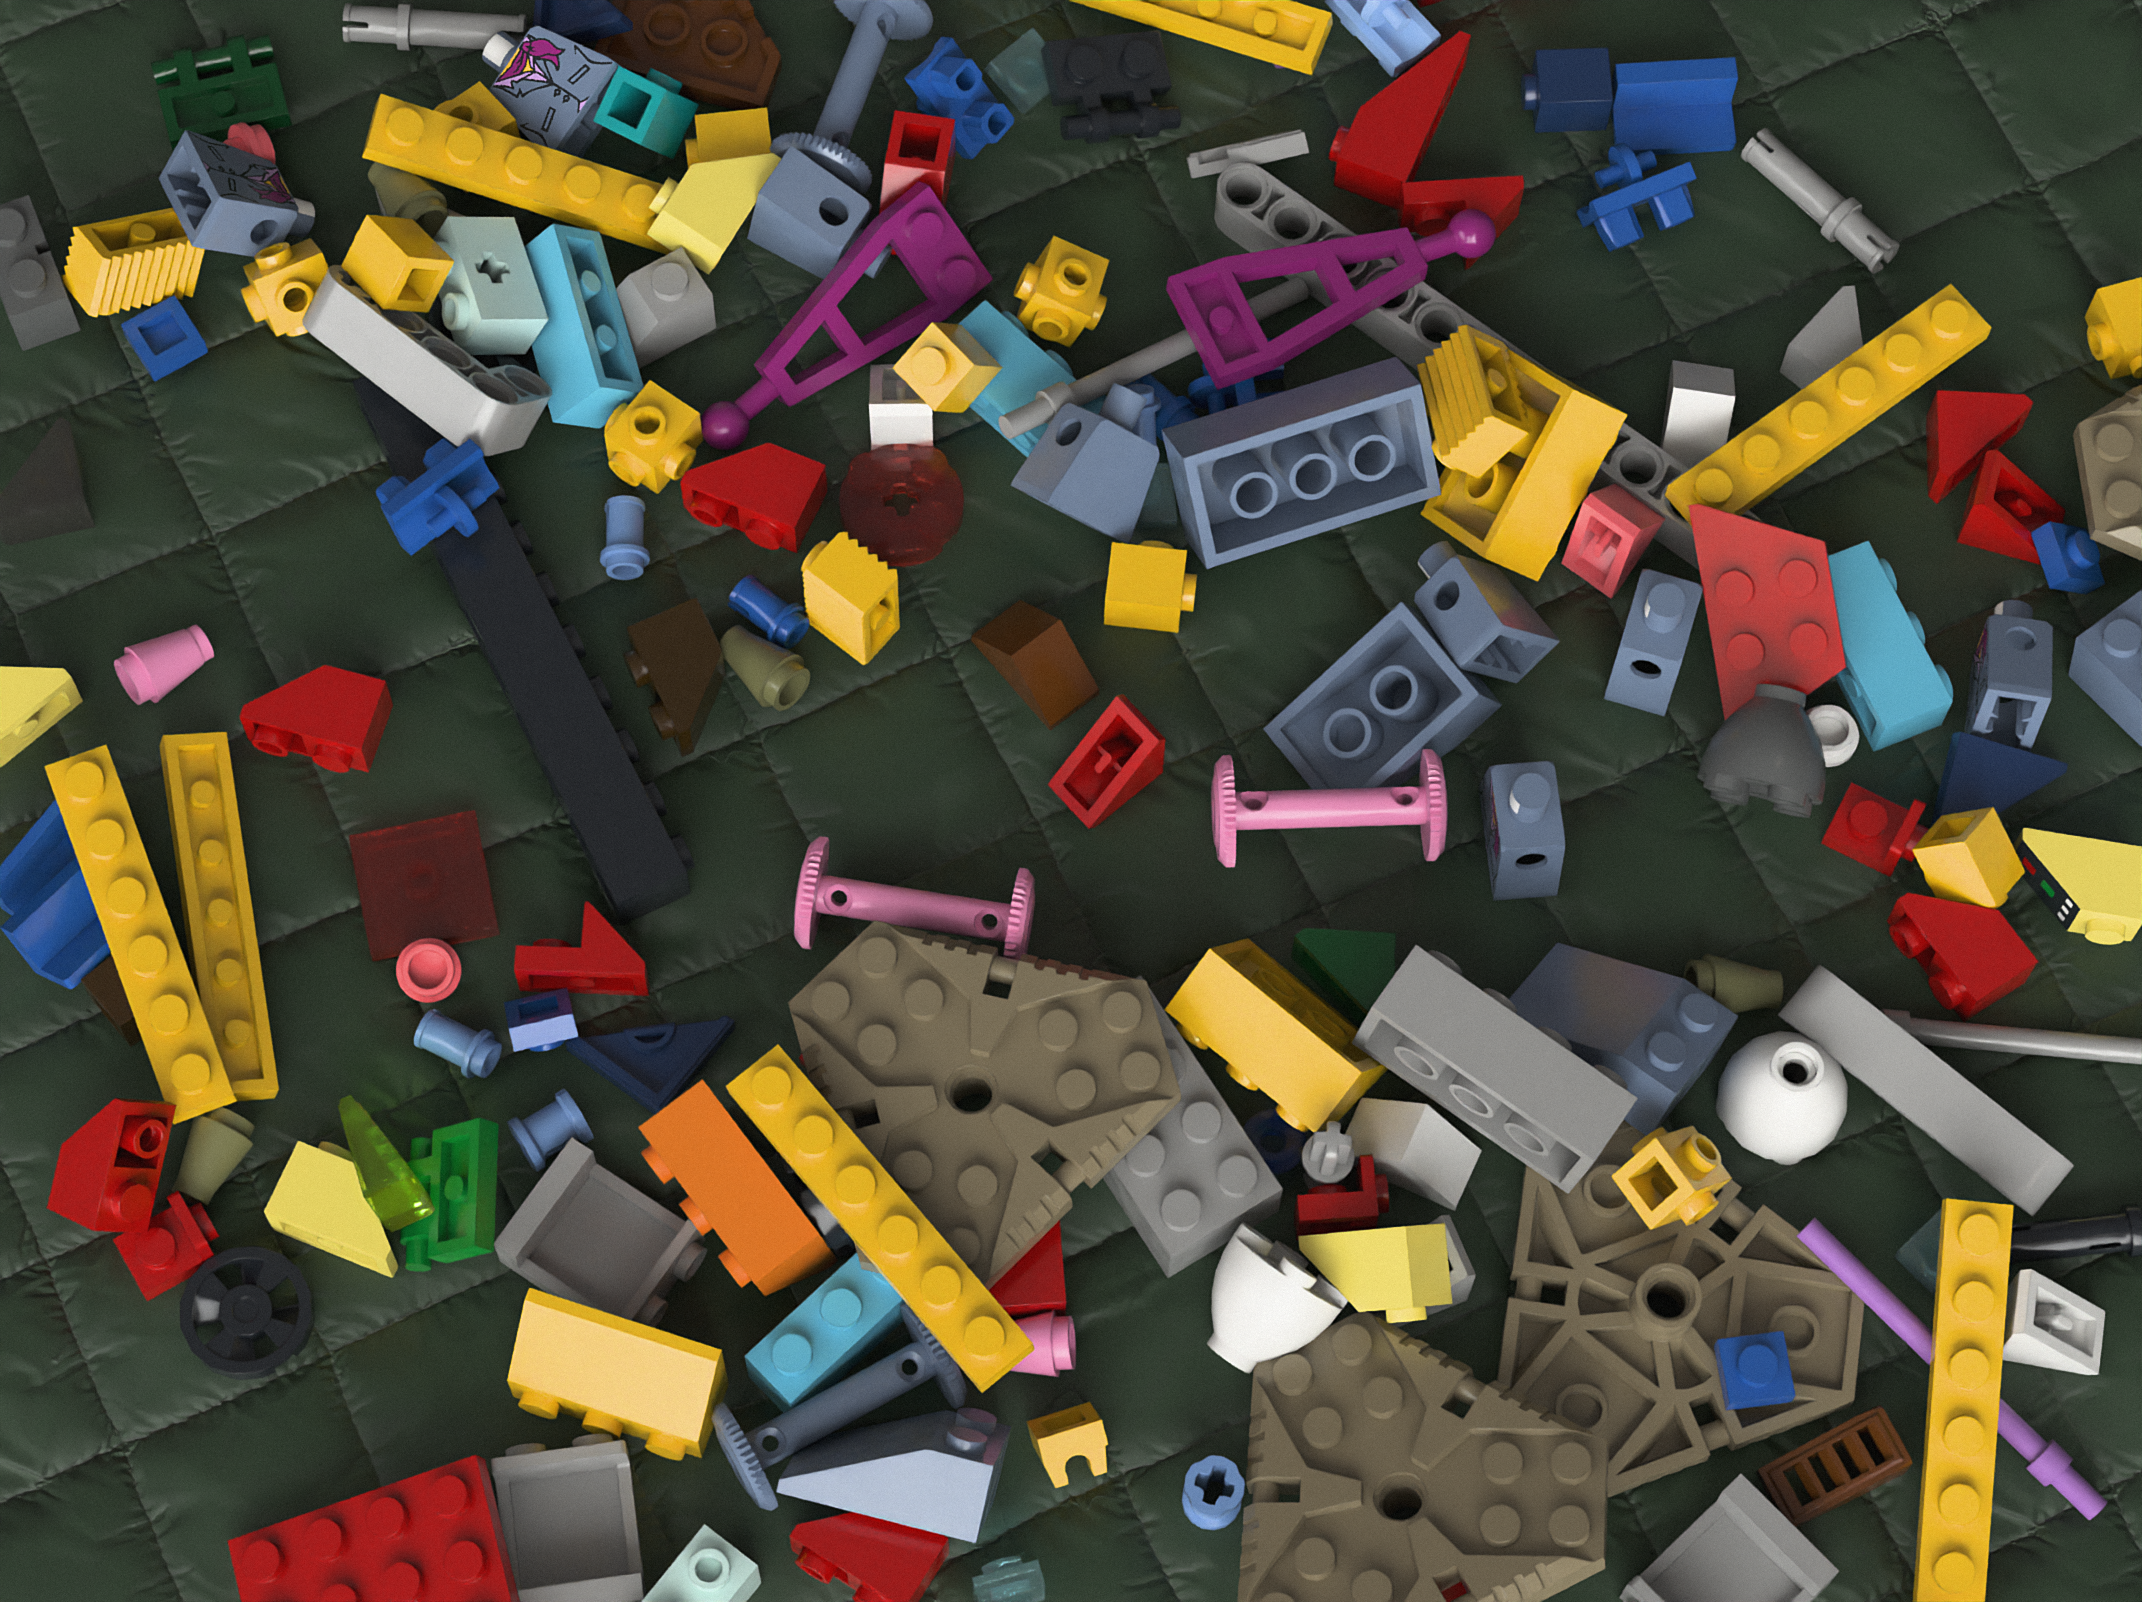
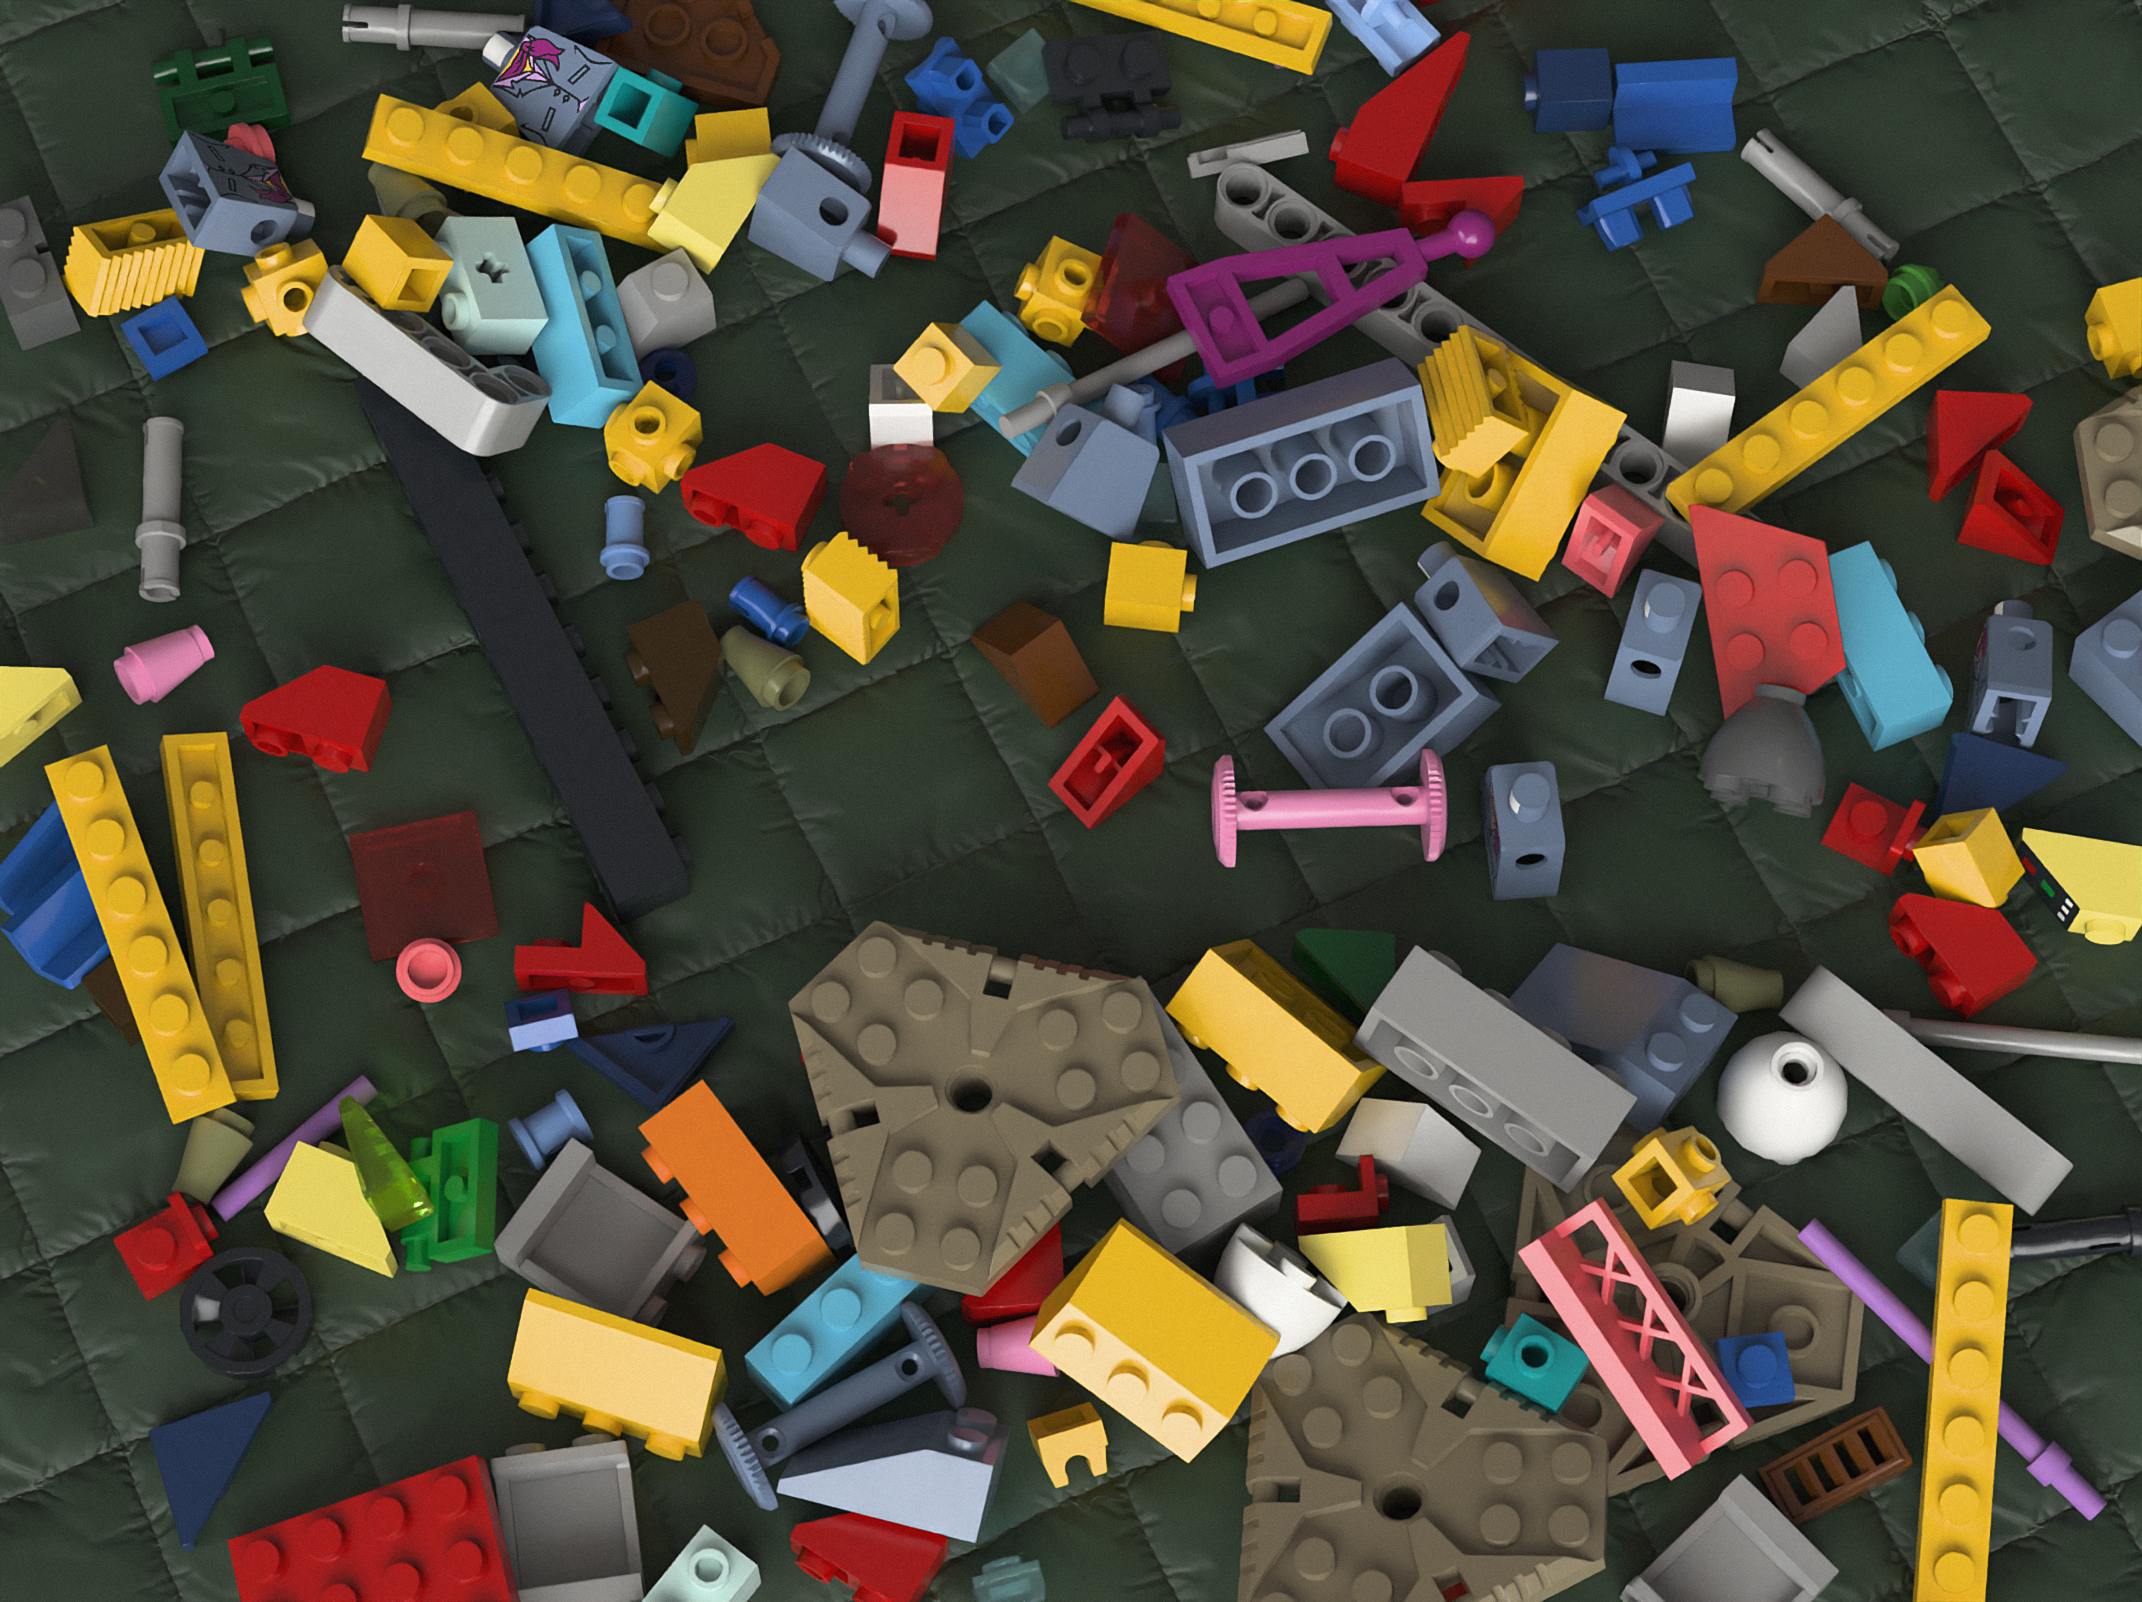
(113, 1166): red slope -> none
(160, 532): none -> light grey pin
(202, 1458): none -> dark blue tile
(272, 1165): none -> medium lavender bar
(439, 498): blue hips -> none
(471, 1050): medium blue pin -> none
(670, 359): none -> clear blue plate
(880, 1218): yellow plate -> none
(909, 906): bright pink hose -> none
(935, 258): magenta plate -> none
(1130, 293): none -> clear red plate
(1153, 1340): none -> yellow slope
(1198, 1479): medium blue bush -> none
(1327, 1157): light grey axle -> none
(1535, 1363): none -> teal brick
(1616, 1350): none -> coral fence
(1818, 266): none -> reddish brown slope
(1836, 732): white plate -> none
(1909, 288): none -> bright green plate
(2051, 1326): white slope -> none
(2068, 557): blue plate -> none

